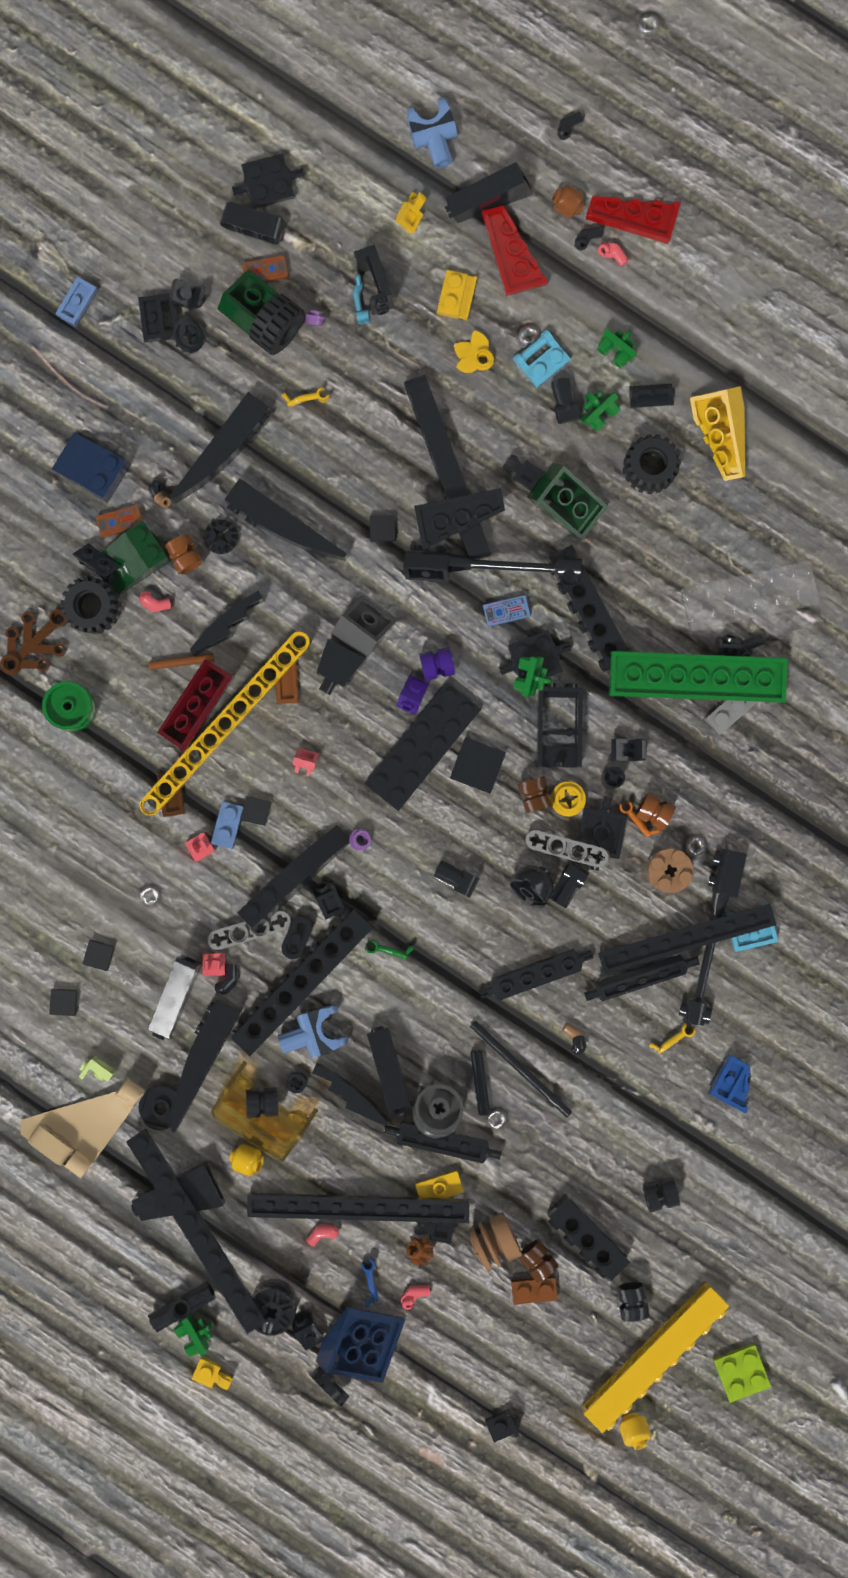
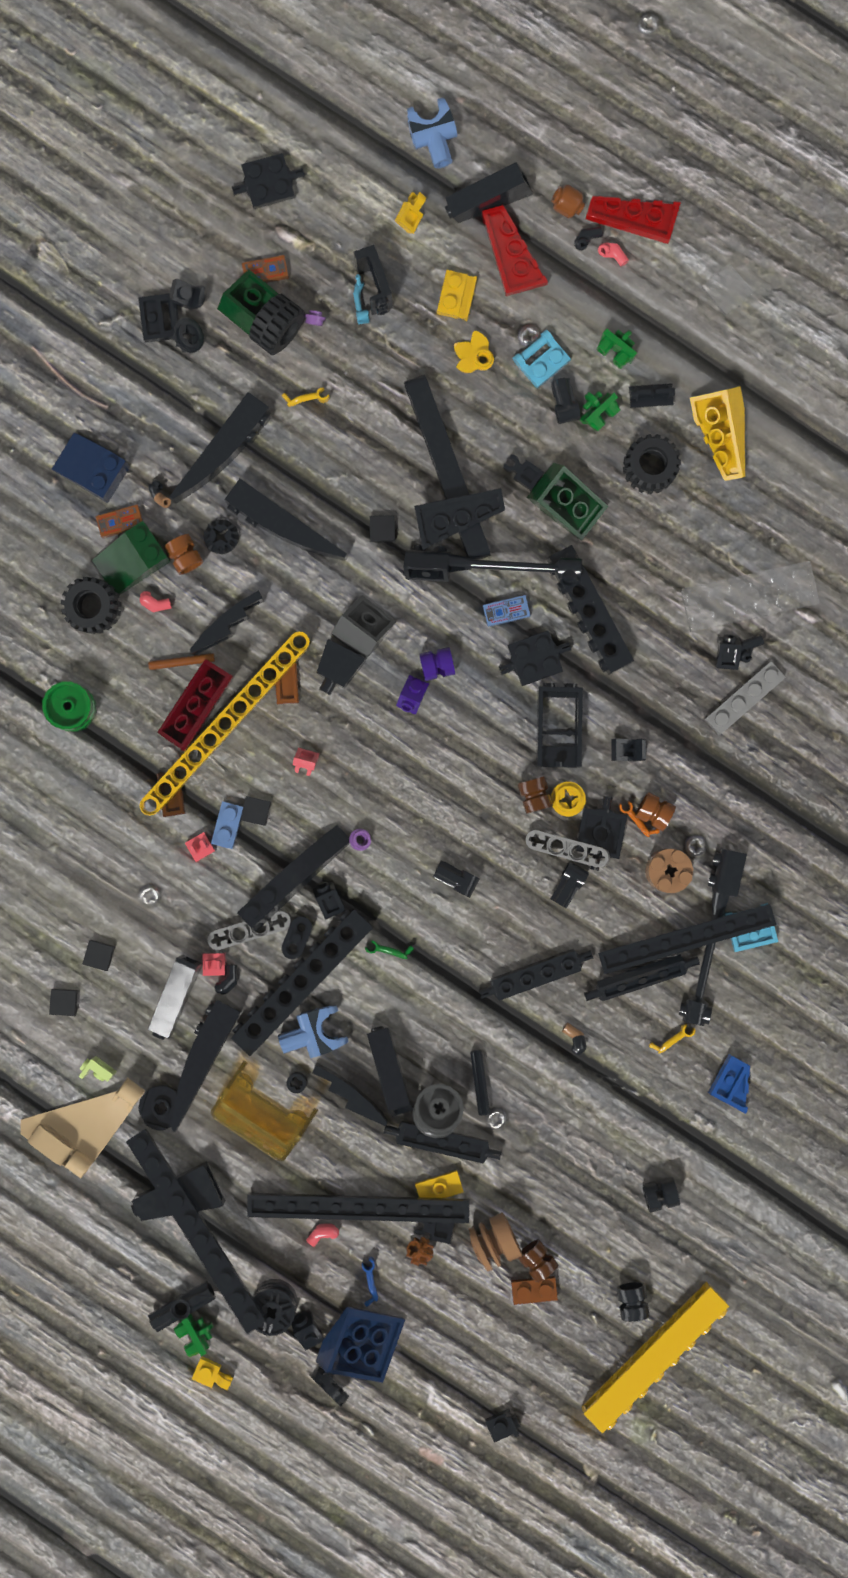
(31, 644): reddish brown plant -> none
(76, 301): medium blue plate -> none
(97, 562): black hinge -> none
(246, 1160): yellow head -> none
(252, 223): black beam -> none
(262, 1102): black wheel -> none
(412, 1294): coral arm -> none
(422, 746): black plate -> none
(477, 765): black tile -> none
(534, 884): black cylinder -> none
(535, 676): green hips -> none
(552, 1099): black bar -> none
(566, 124): black arm -> none
(567, 1209): black brick -> none
(615, 779): black wheel -> none
(635, 1431): yellow head -> none
(698, 677): green plate -> none
(741, 1372): lime plate -> none

